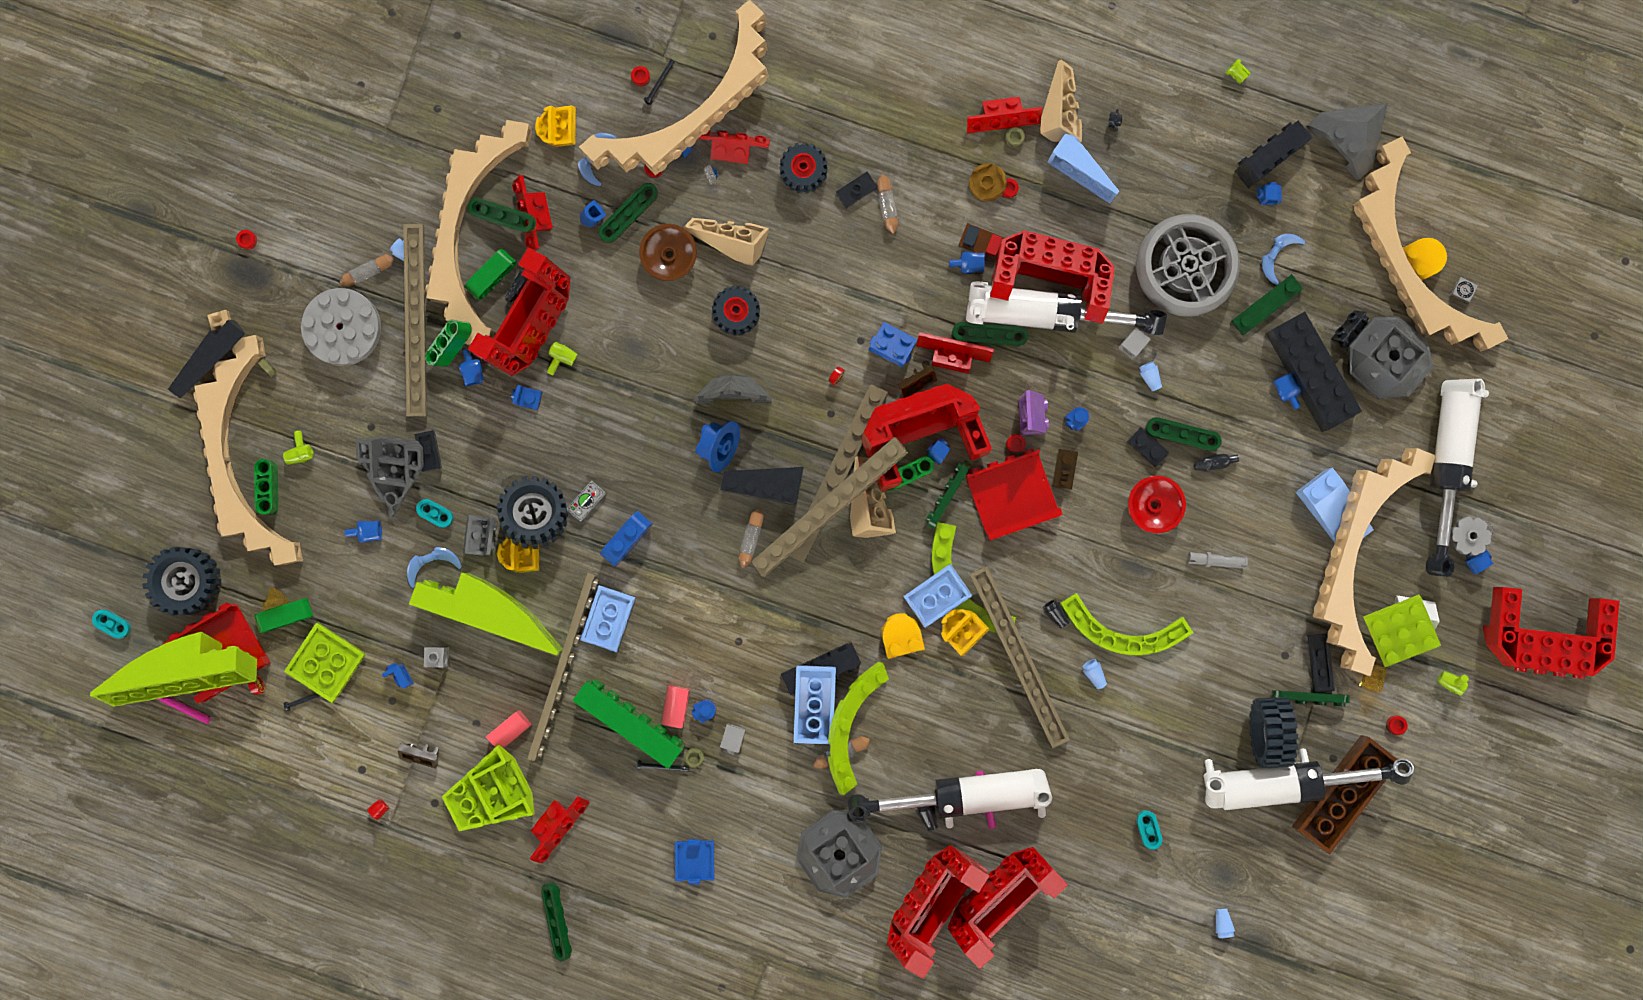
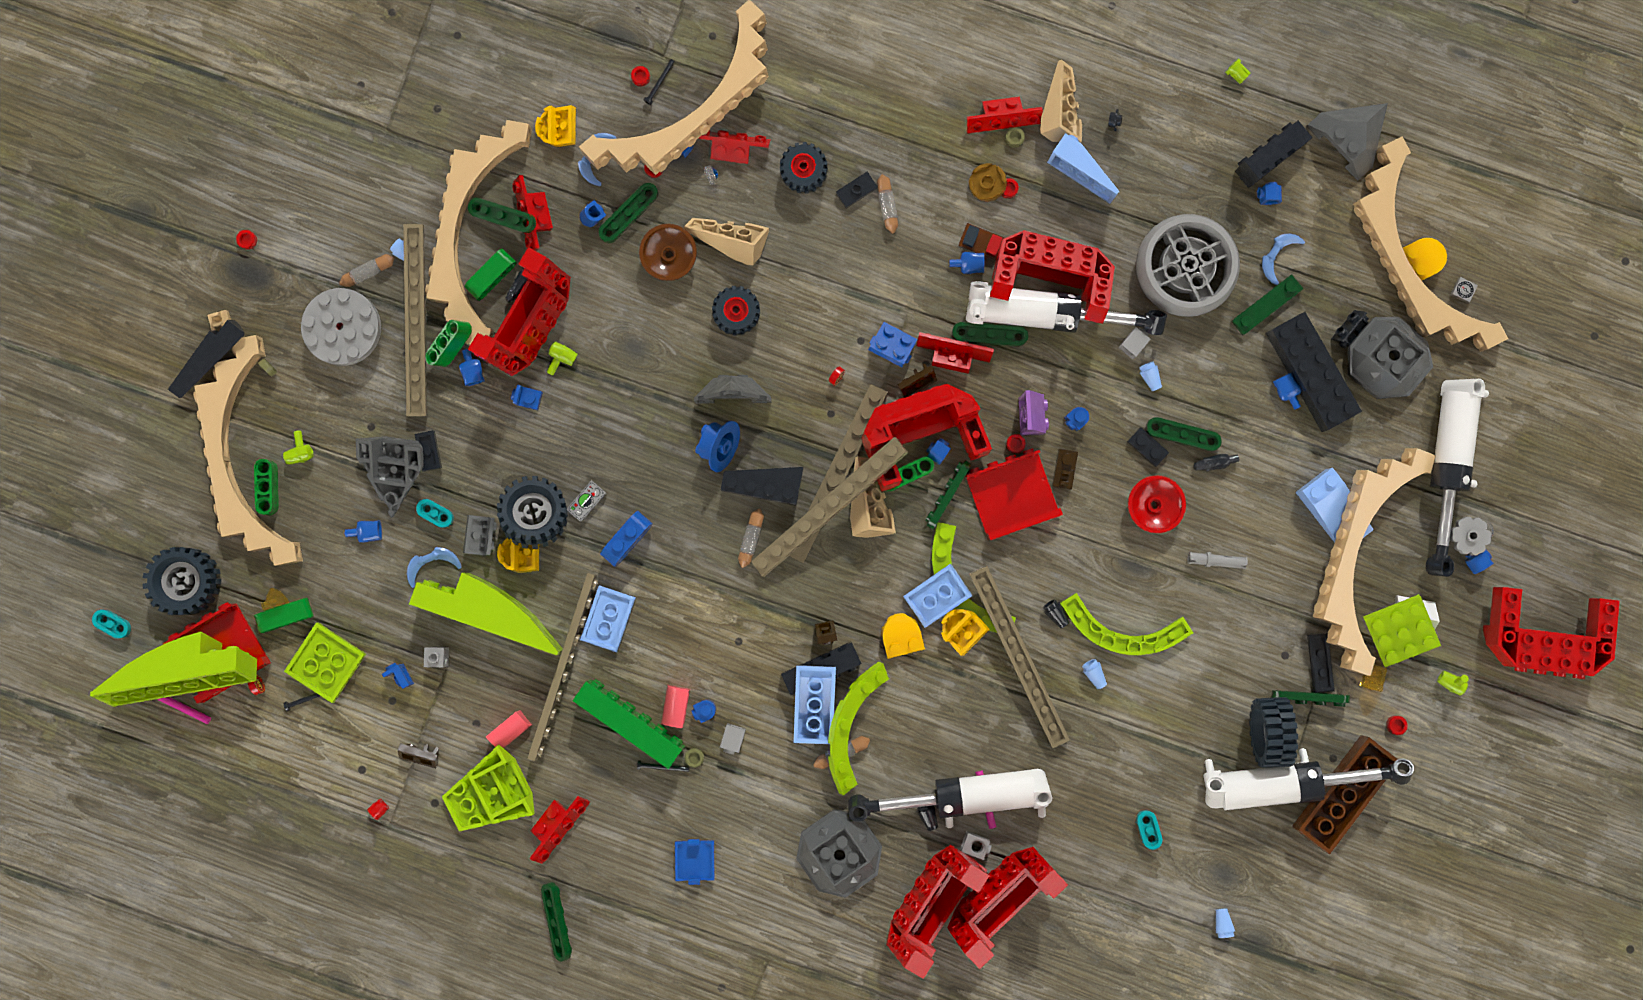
(826, 632): none -> dark brown plate
(969, 839): none -> light grey brick

